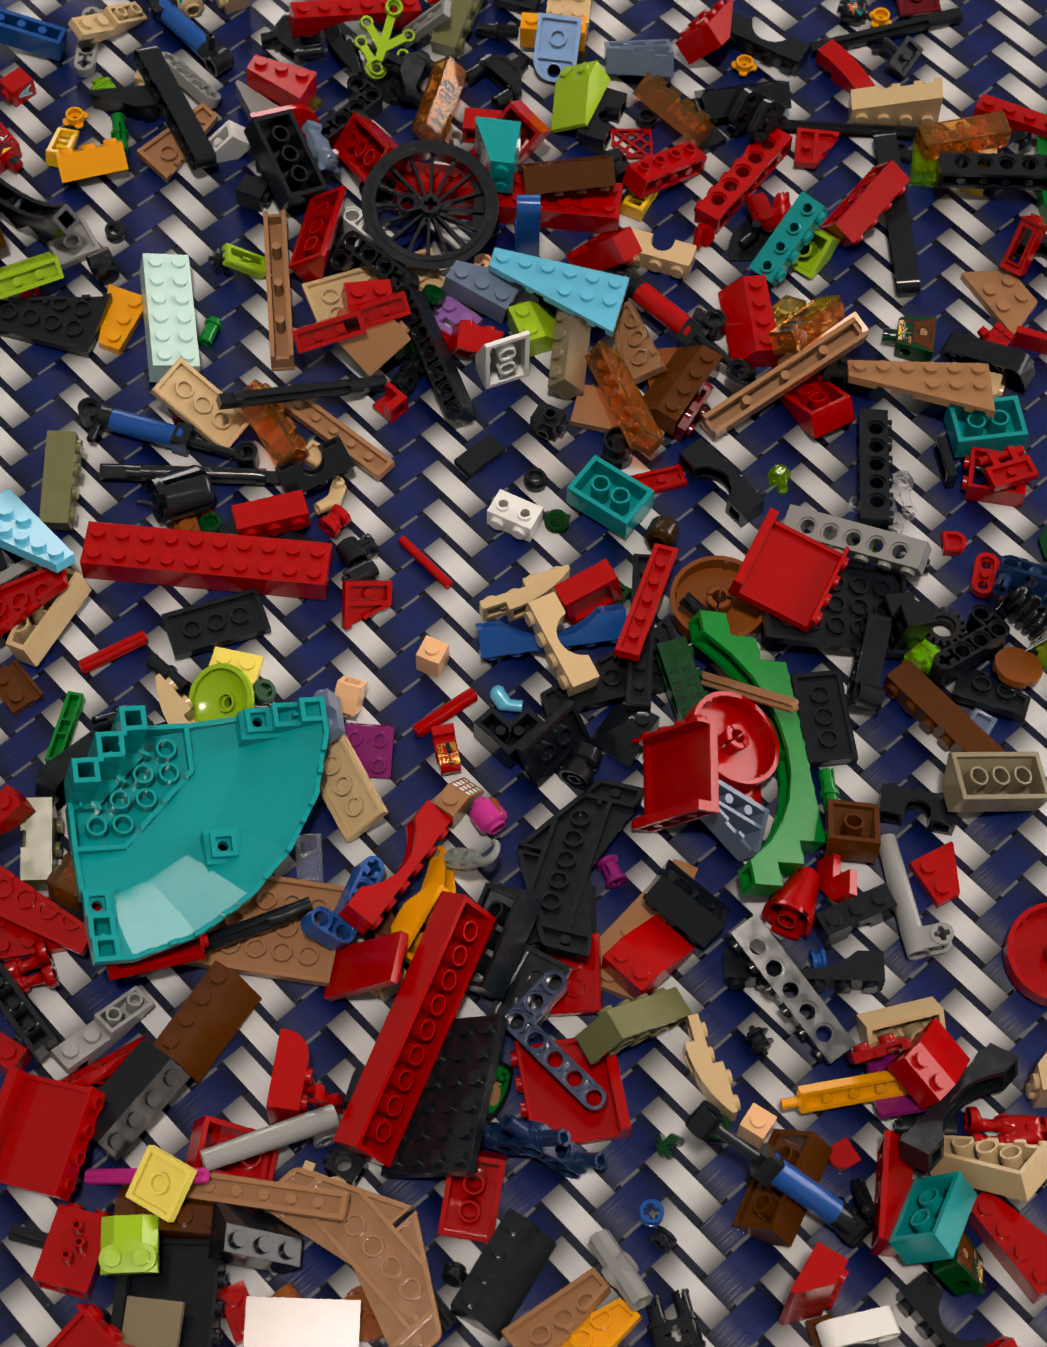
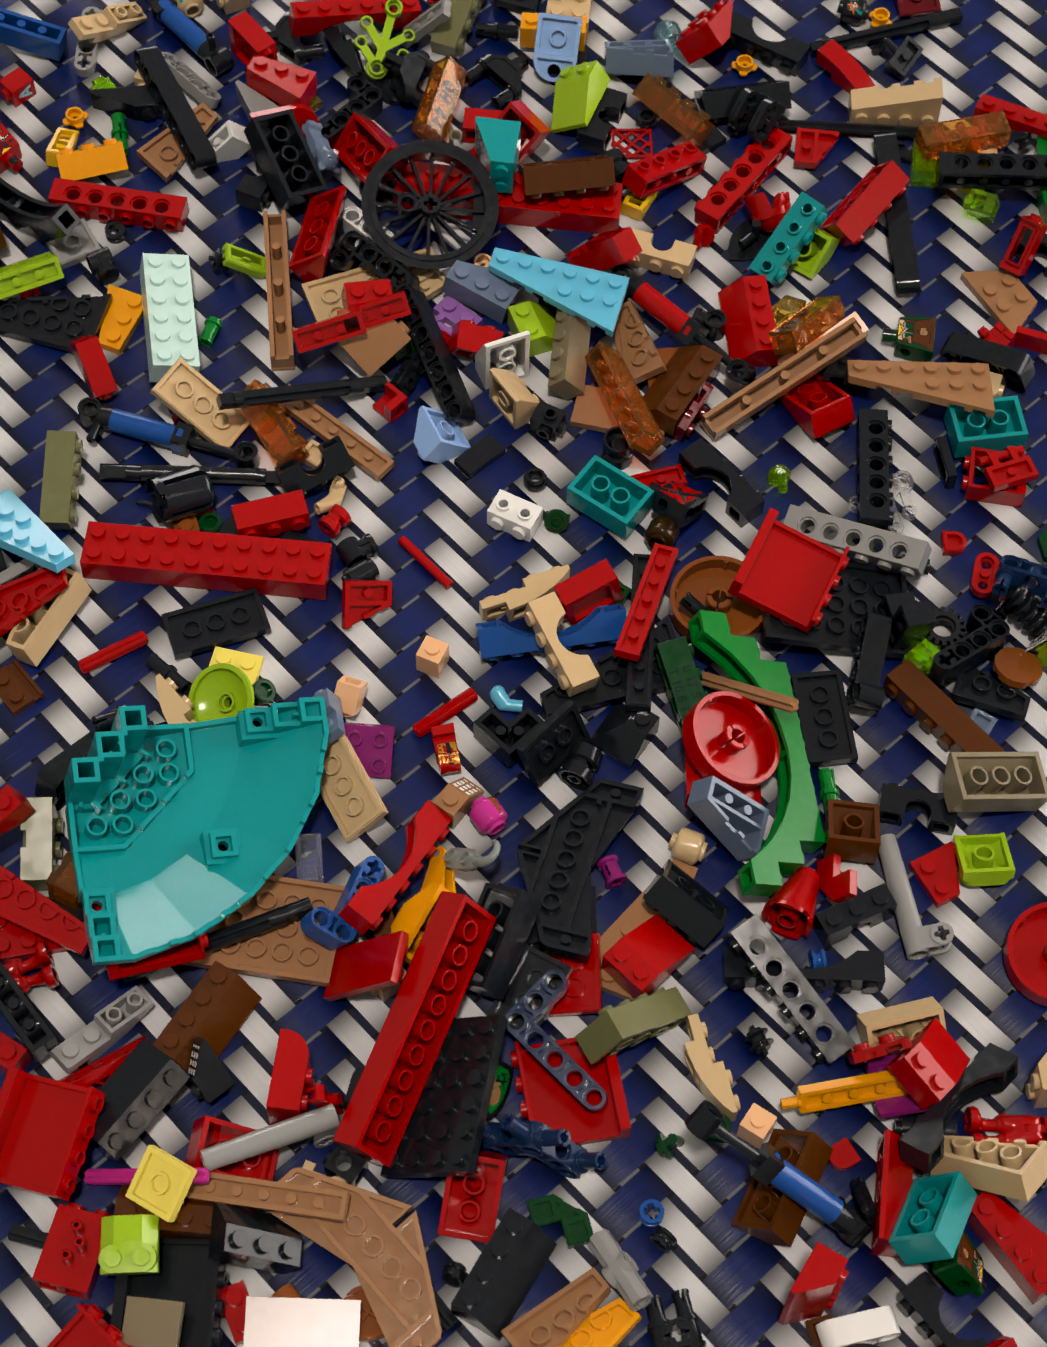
(66, 724): green piece -> none
(93, 366): none -> red slope
(121, 204): none -> red brick
(207, 1072): none -> black slope
(249, 39): none -> red window
(433, 294): dark green tile -> none
(438, 437): none -> light blue slope
(511, 396): none -> tan slope
(527, 224): blue beam -> none
(553, 1210): none -> dark green tile
(668, 30): none -> clear light blue head
(678, 502): none -> black torso
(679, 774): red panel -> none
(688, 846): none -> tan head
(977, 198): none -> clear neon green brick
(984, 859): none -> lime slope

